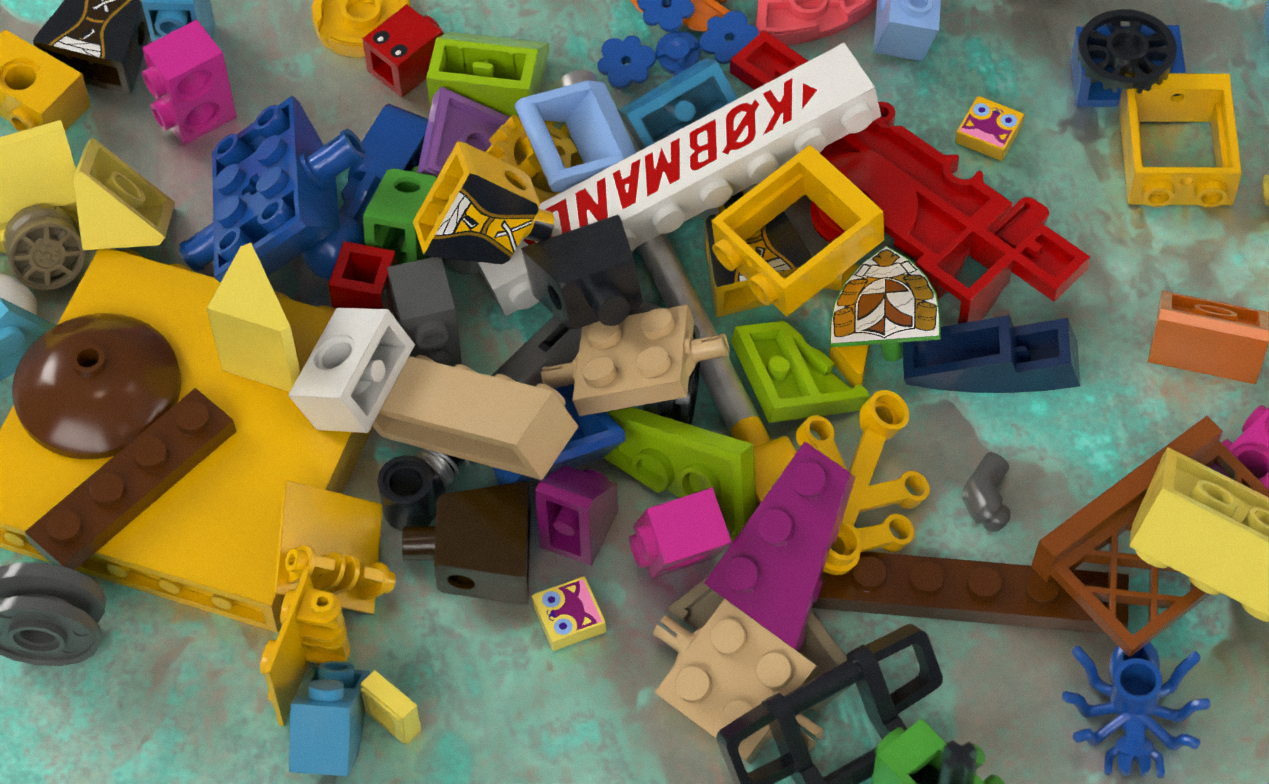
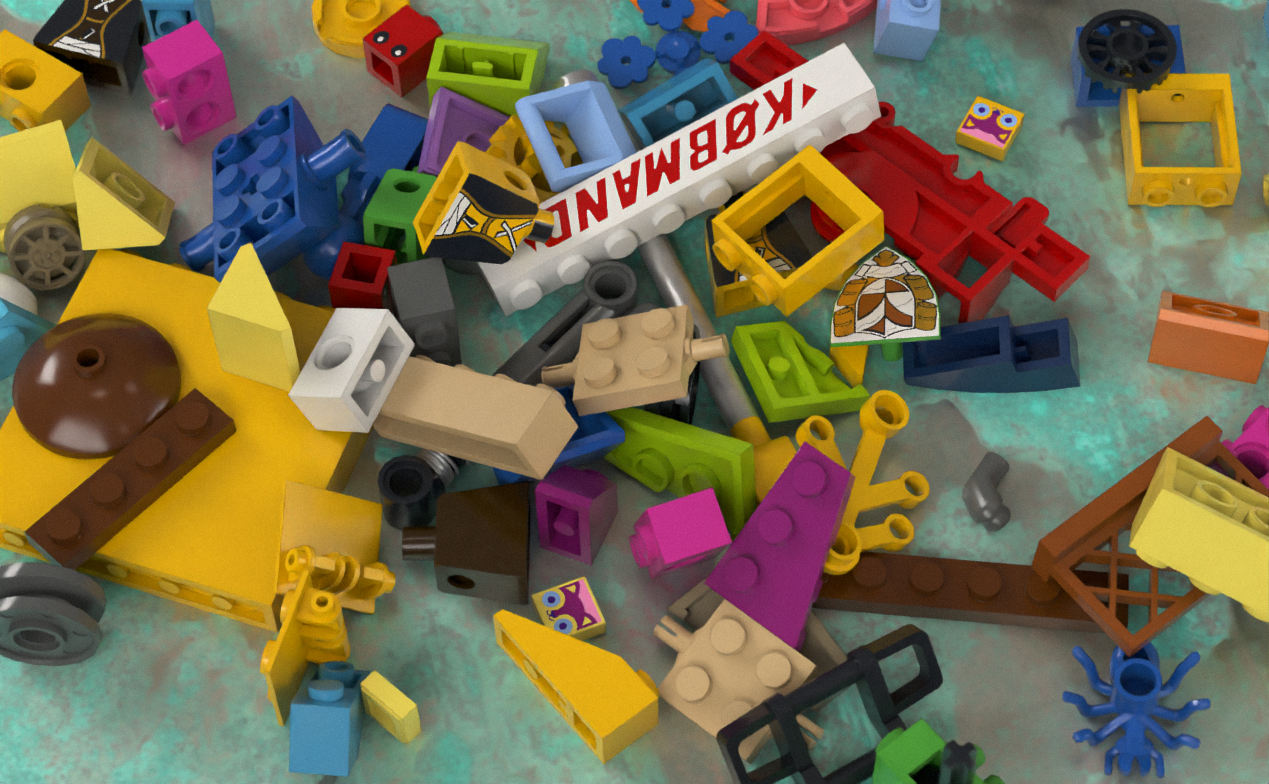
(585, 274): black torso -> none
(585, 684): none -> yellow slope

